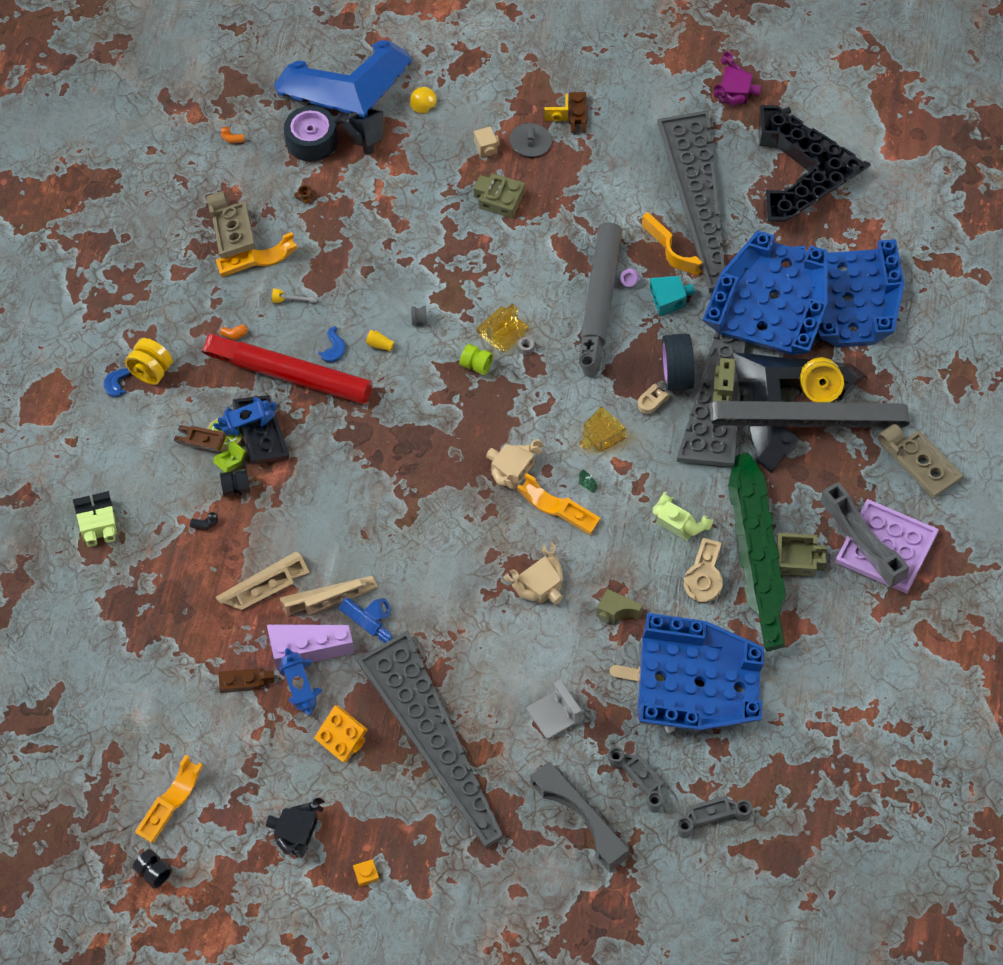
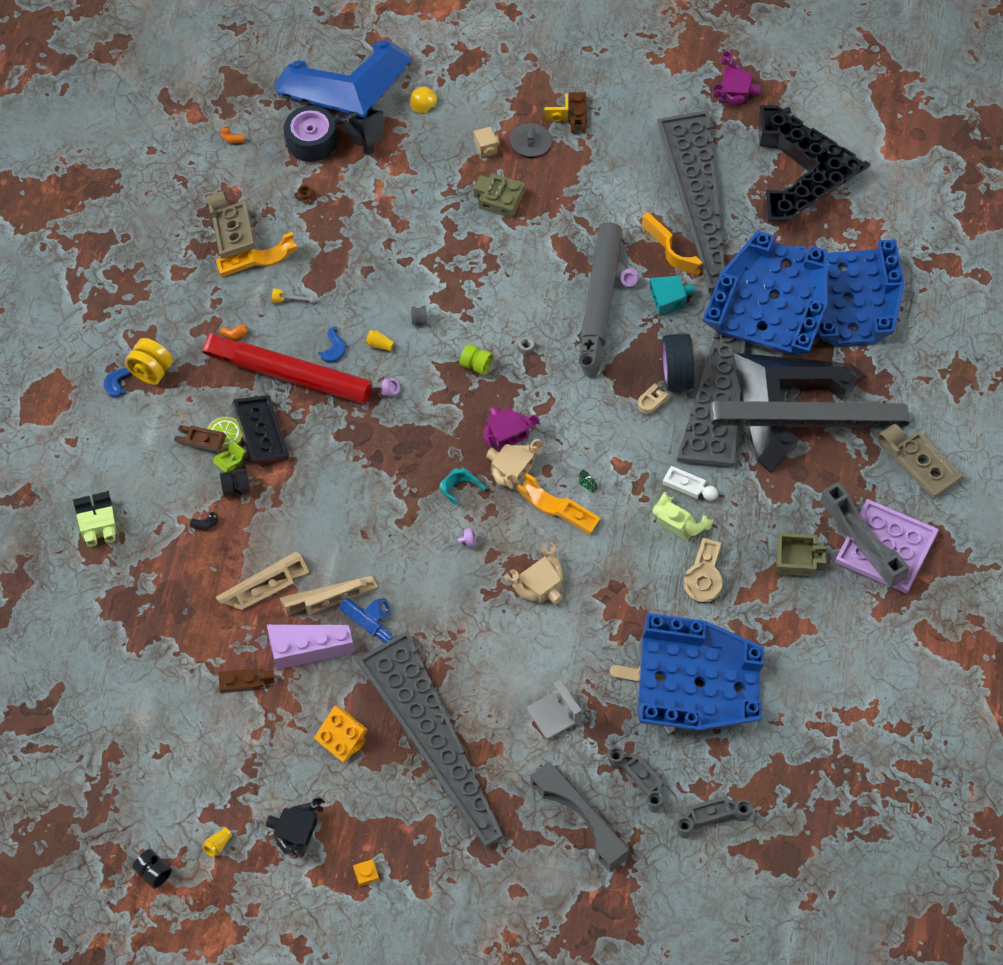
(171, 800): light orange piece -> none
(216, 843): none -> yellow cone
(231, 420): blue piece -> none
(293, 666): blue piece -> none
(390, 387): none -> lavender tile
(455, 477): none -> teal helmet
(469, 537): none -> lavender tile
(503, 328): clear yellow bracket -> none
(507, 427): none -> magenta torso
(602, 431): clear yellow torso -> none
(616, 607): olive arch -> none
(689, 484): none -> white plate
(724, 374): olive piece -> none
(758, 550): dark green plate -> none
(821, 369): yellow wheel -> none

